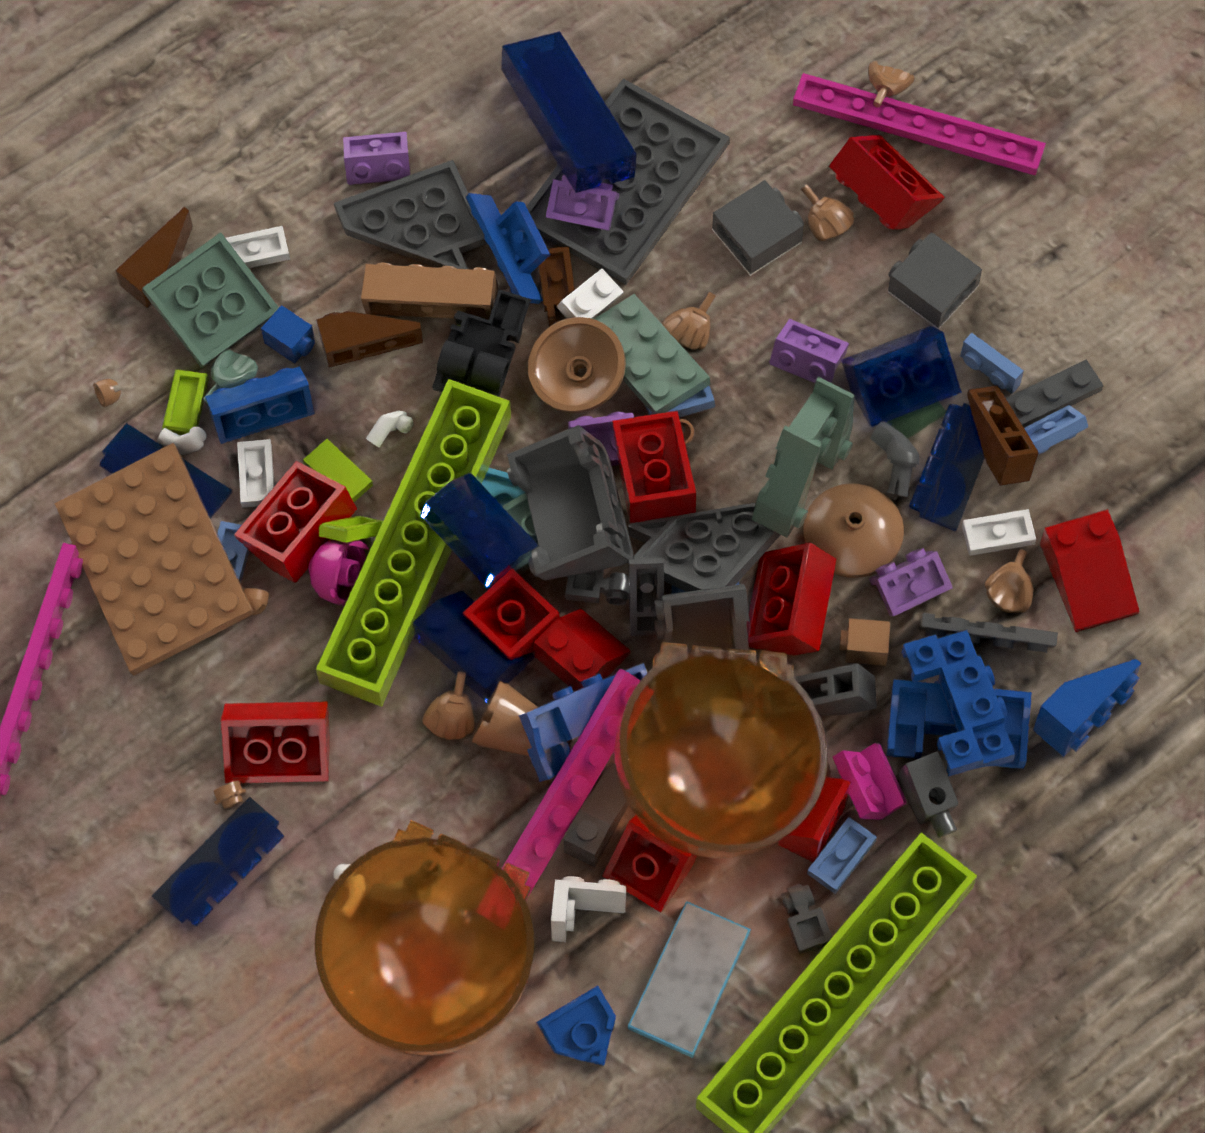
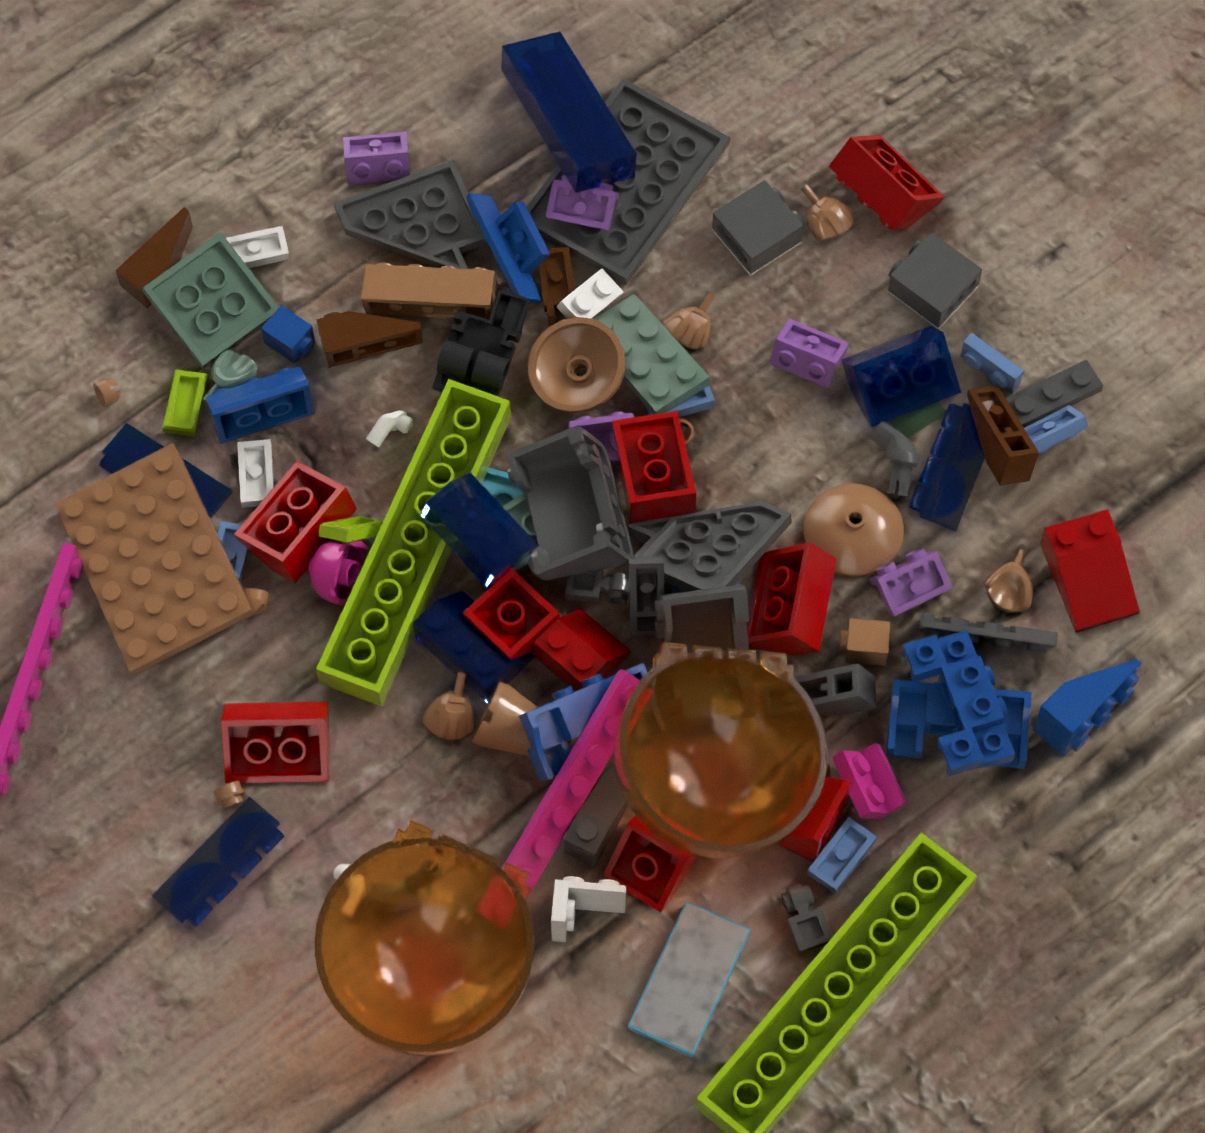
(185, 443): white arm -> none
(335, 465): lime tile -> none
(581, 1028): blue plate -> none
(815, 435): sand green wedge -> none
(888, 81): medium nougat piece -> none
(919, 124): dark pink plate -> none
(927, 779): dark grey torso -> none
(999, 532): white plate -> none

